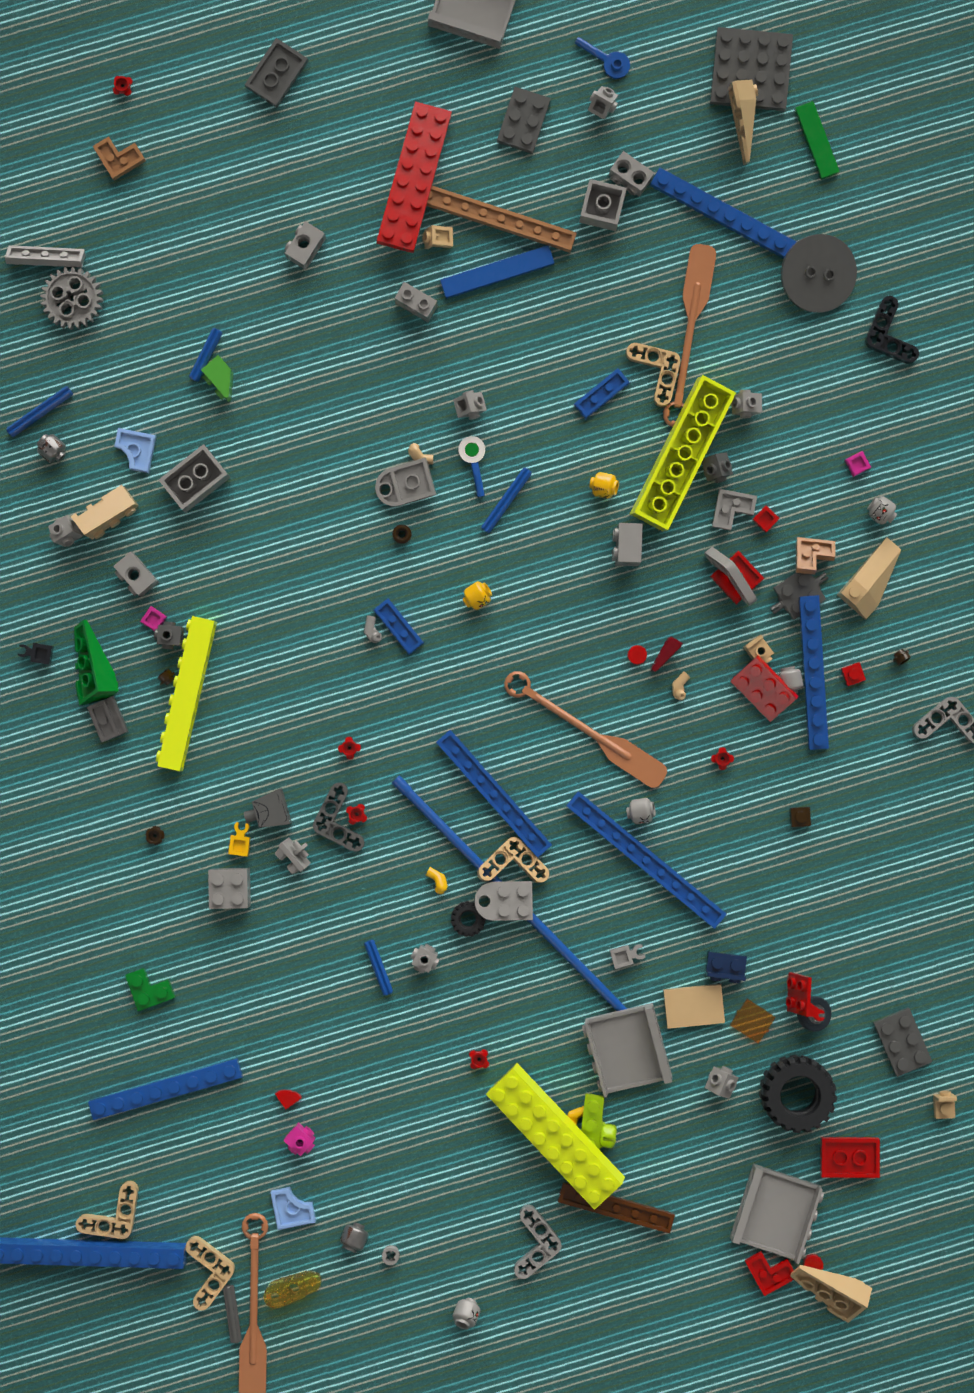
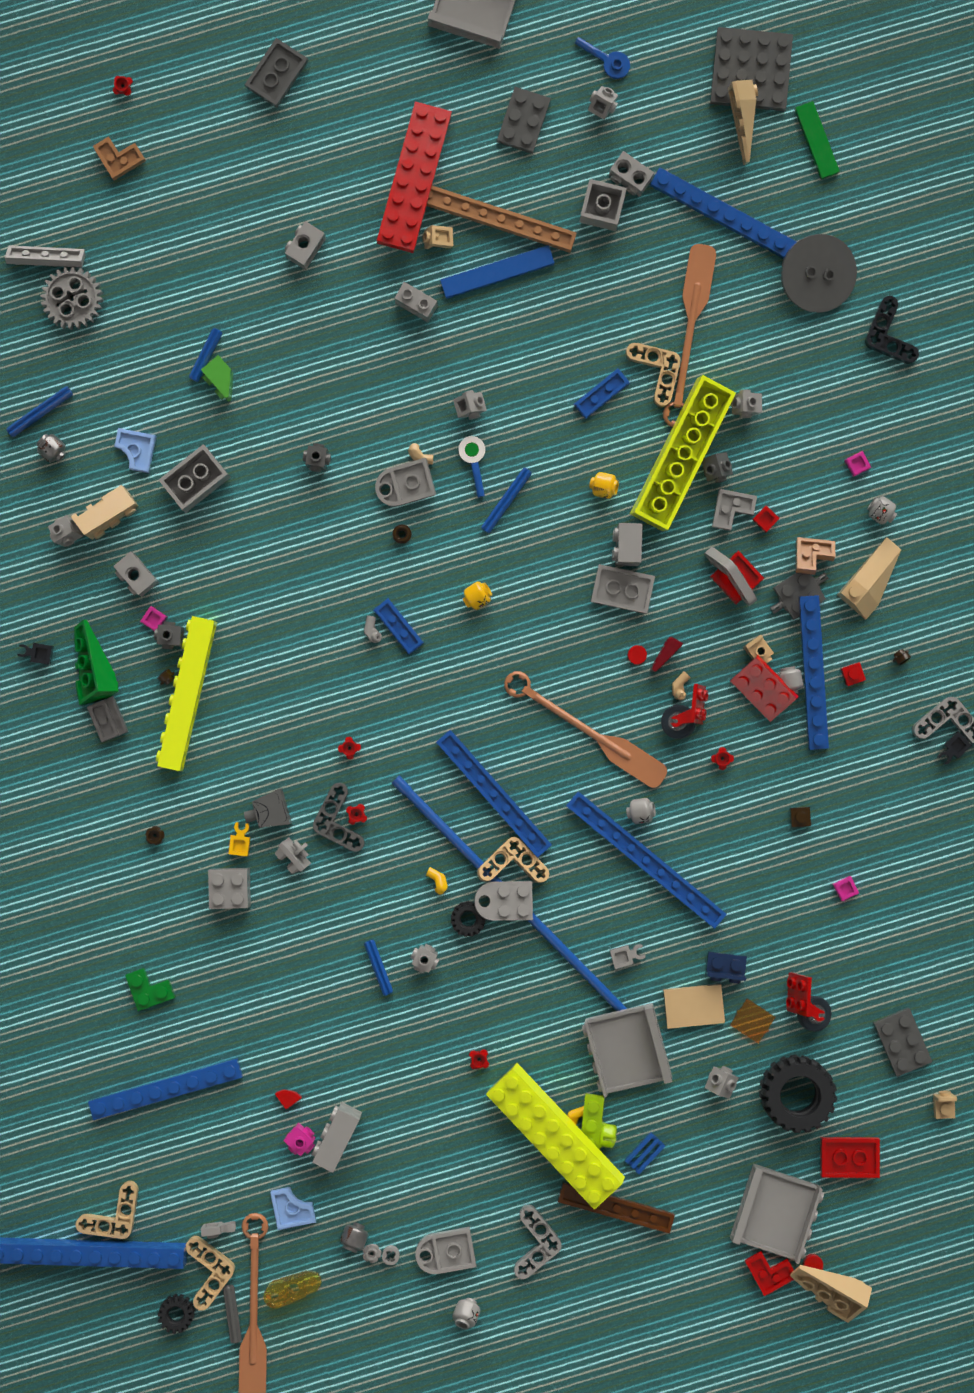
(168, 1322): none -> black tyre
(213, 1230): none -> light grey plate
(317, 464): none -> dark grey brick
(336, 1136): none -> light grey brick
(371, 1248): none -> light grey plate
(449, 1251): none -> light grey plate
(622, 589): none -> light grey plate
(634, 1164): none -> blue tile
(680, 721): none -> plate
(845, 888): none -> dark pink tile
(956, 747): none -> black plate

